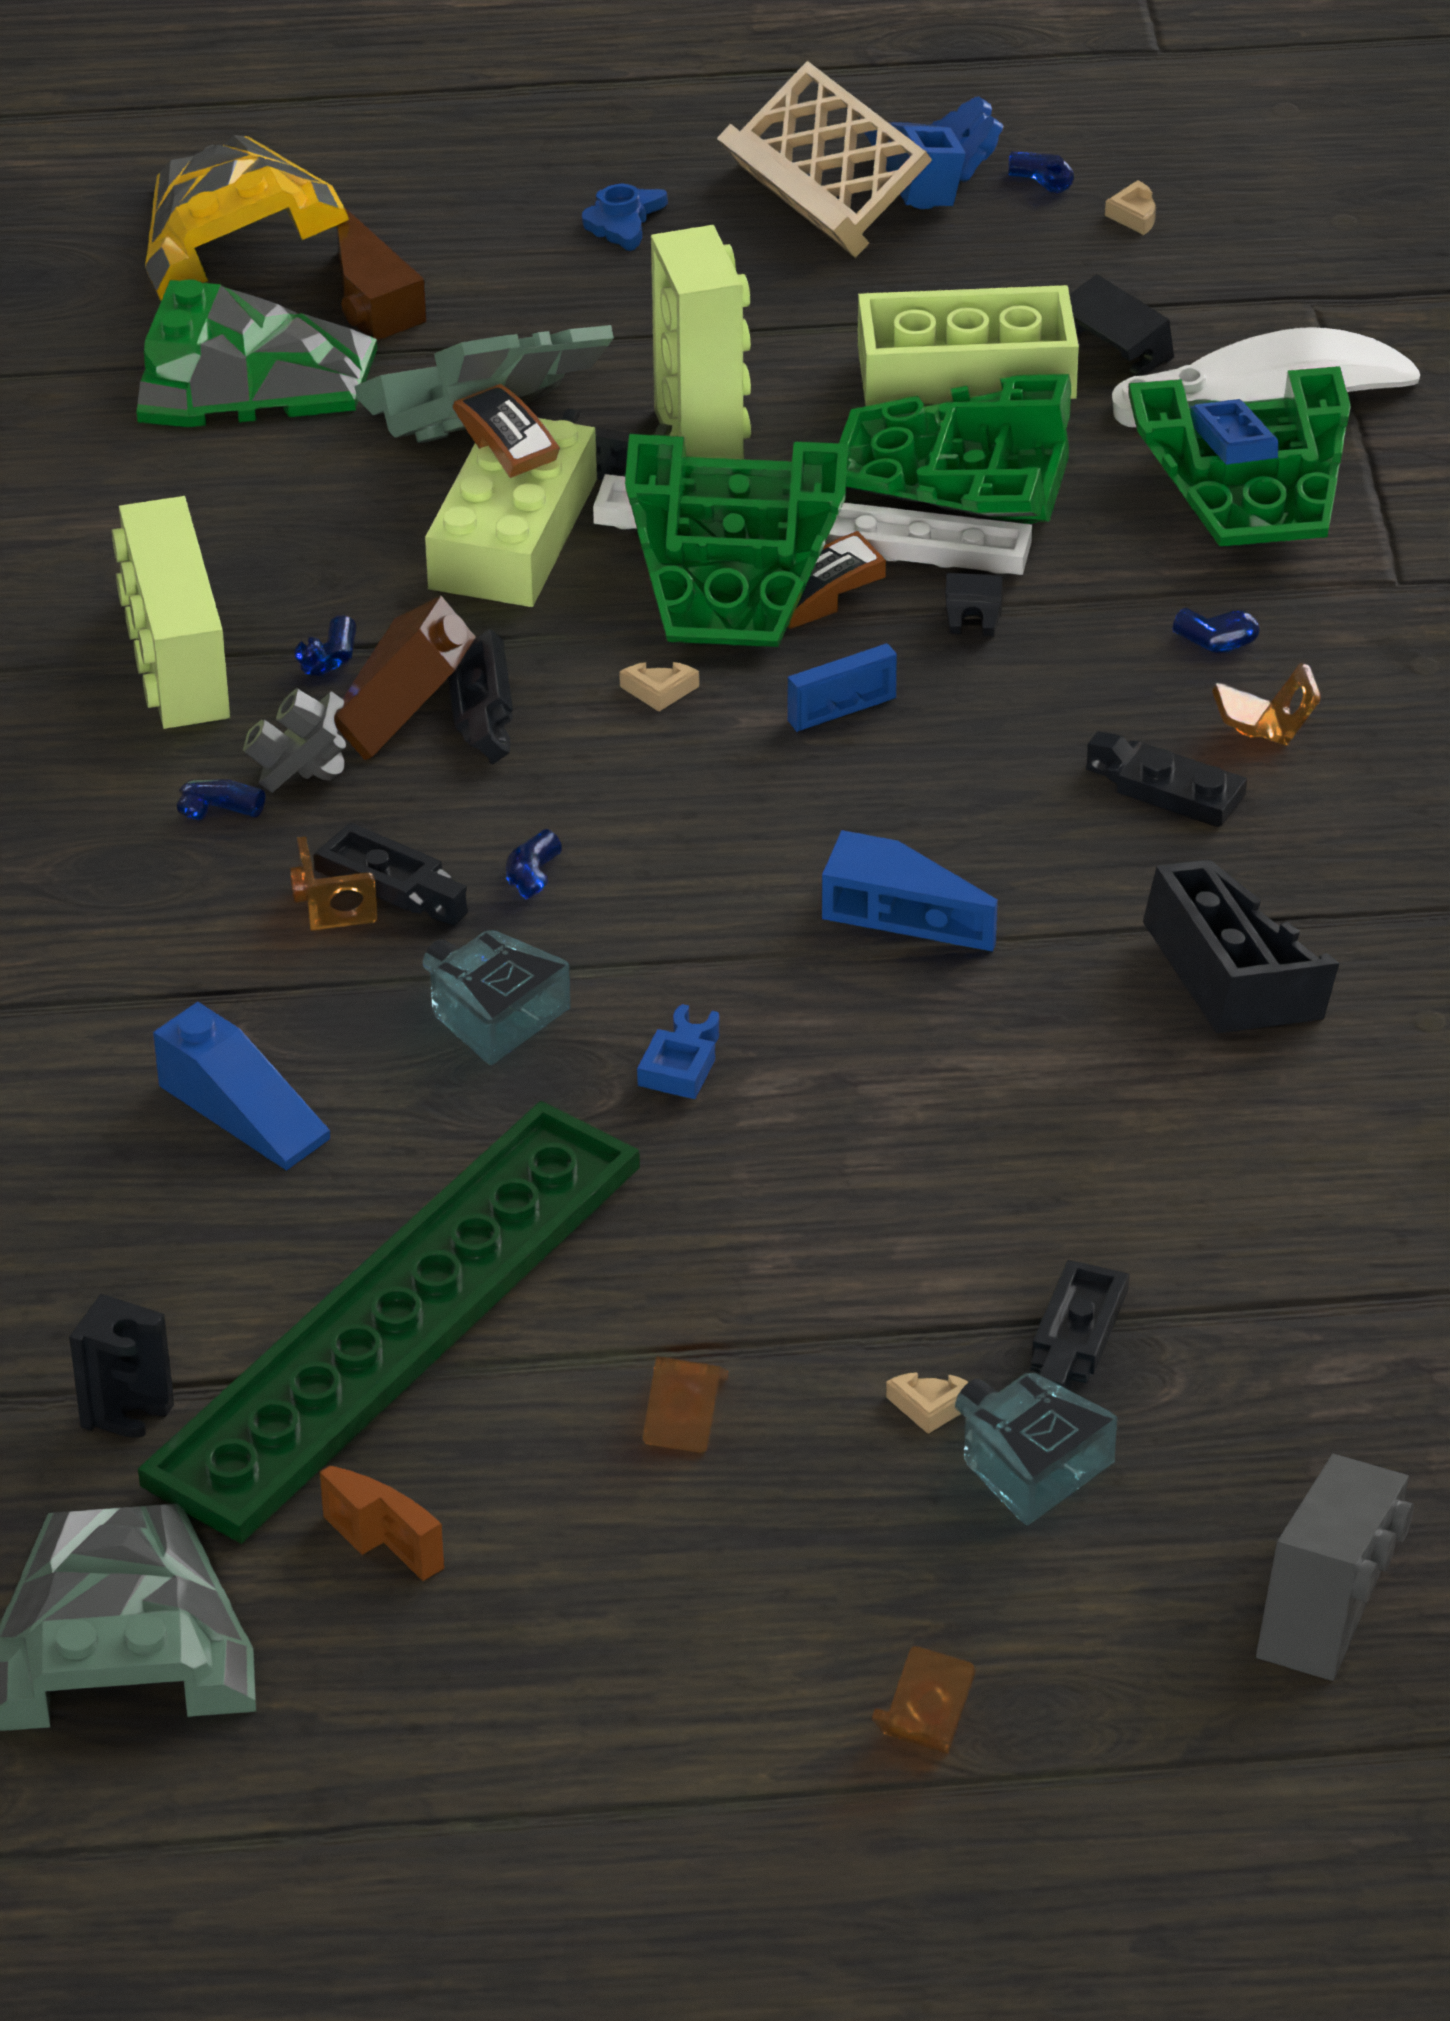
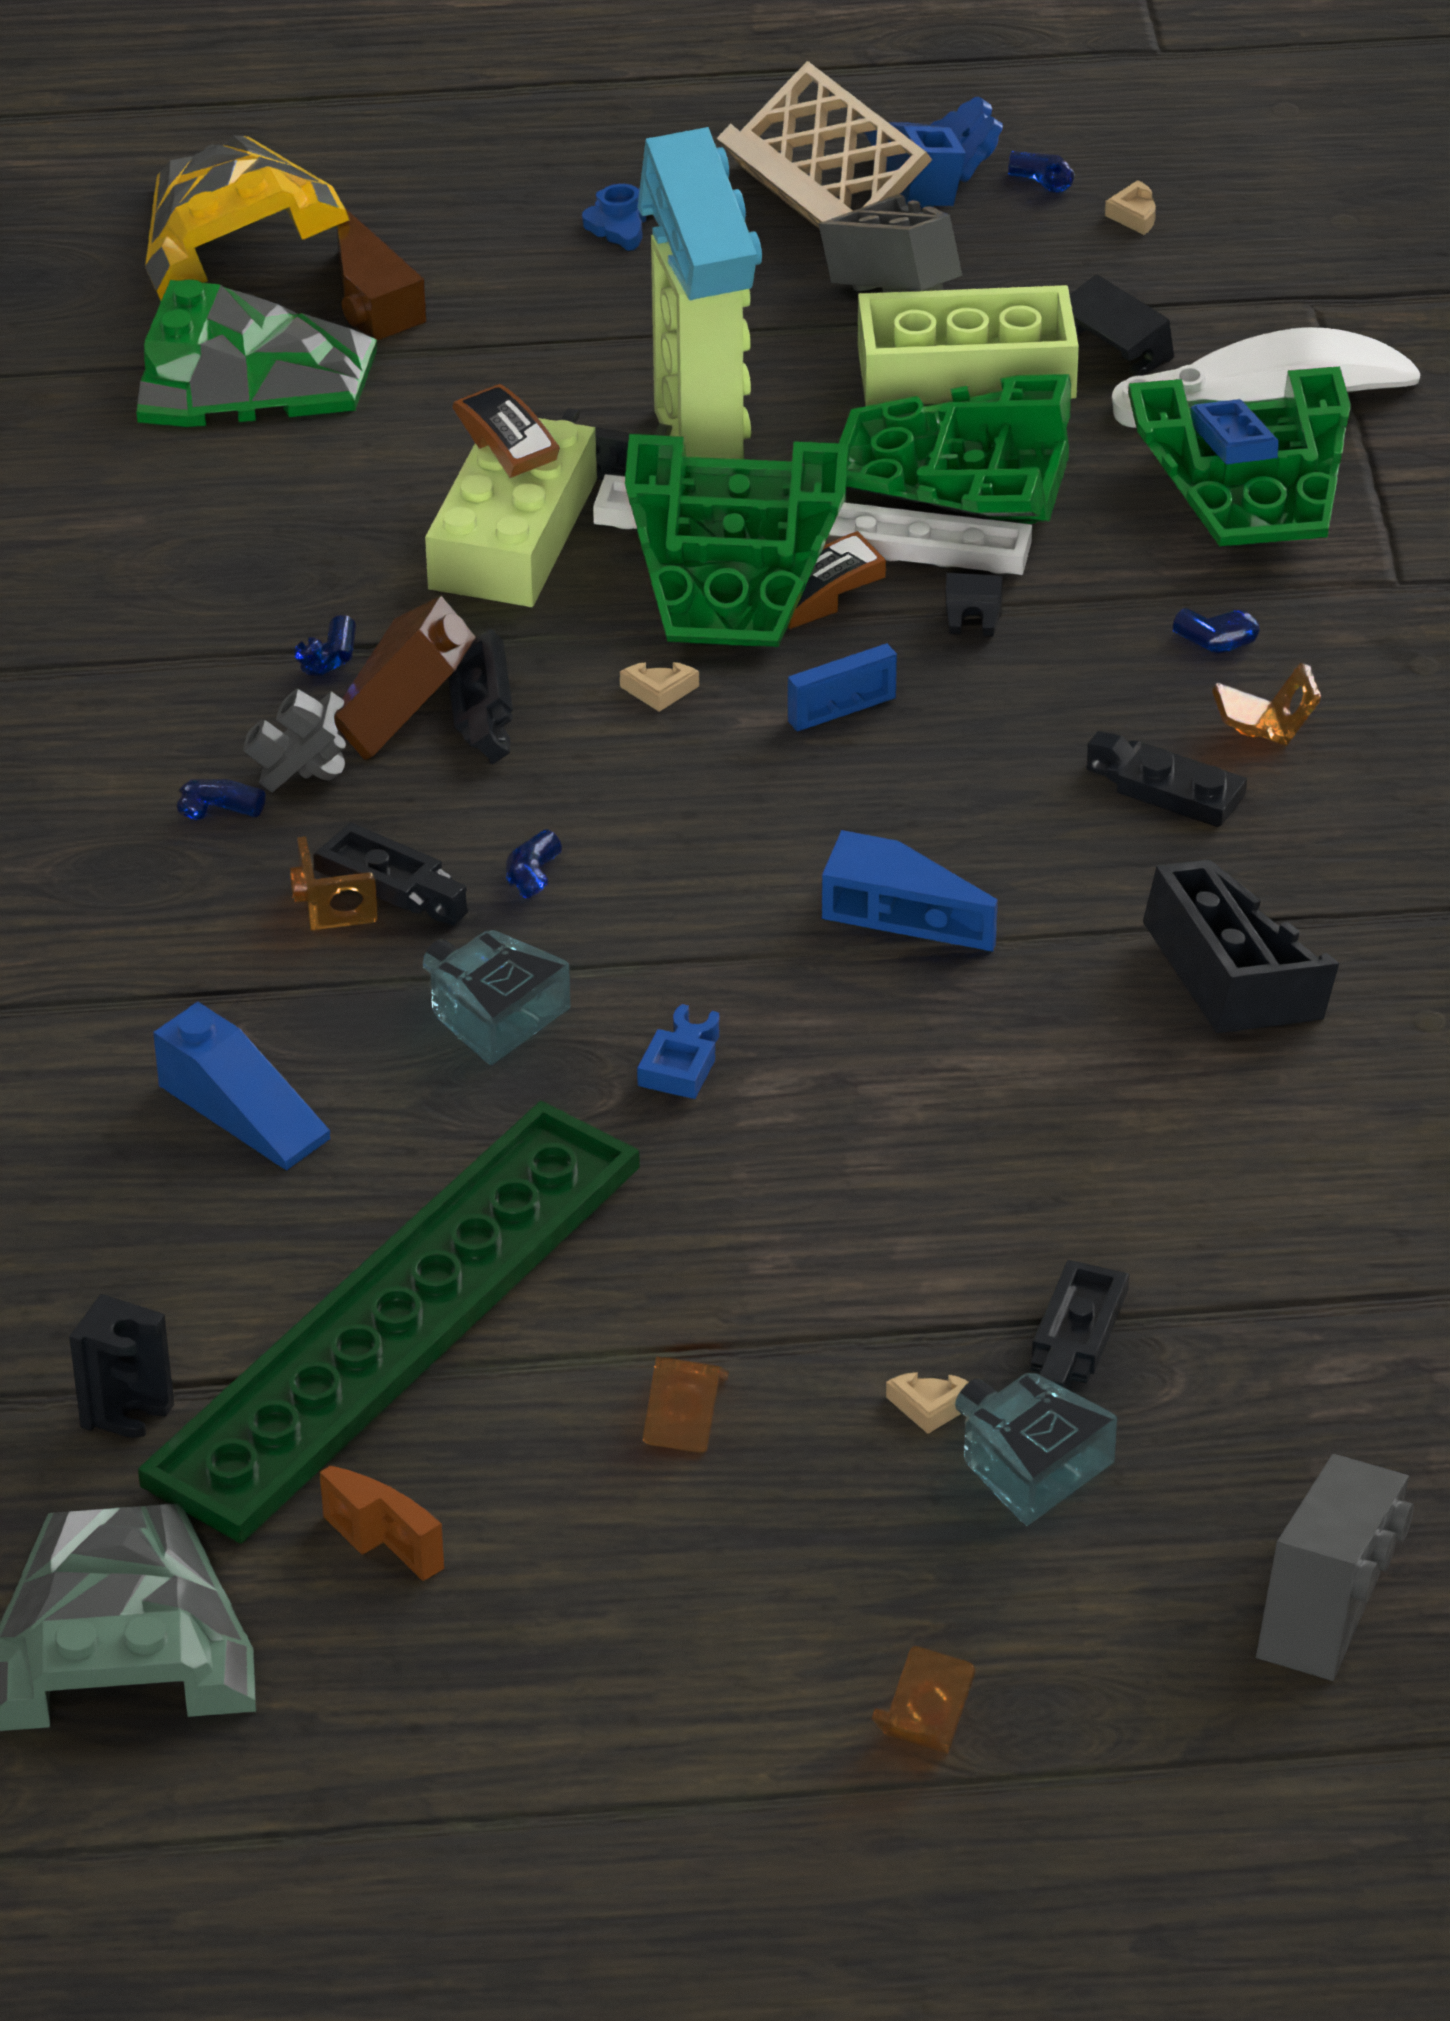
(171, 612): yellowish green brick -> none
(529, 367): sand green wedge -> none
(698, 213): none -> medium azure wedge
(891, 247): none -> dark grey wedge

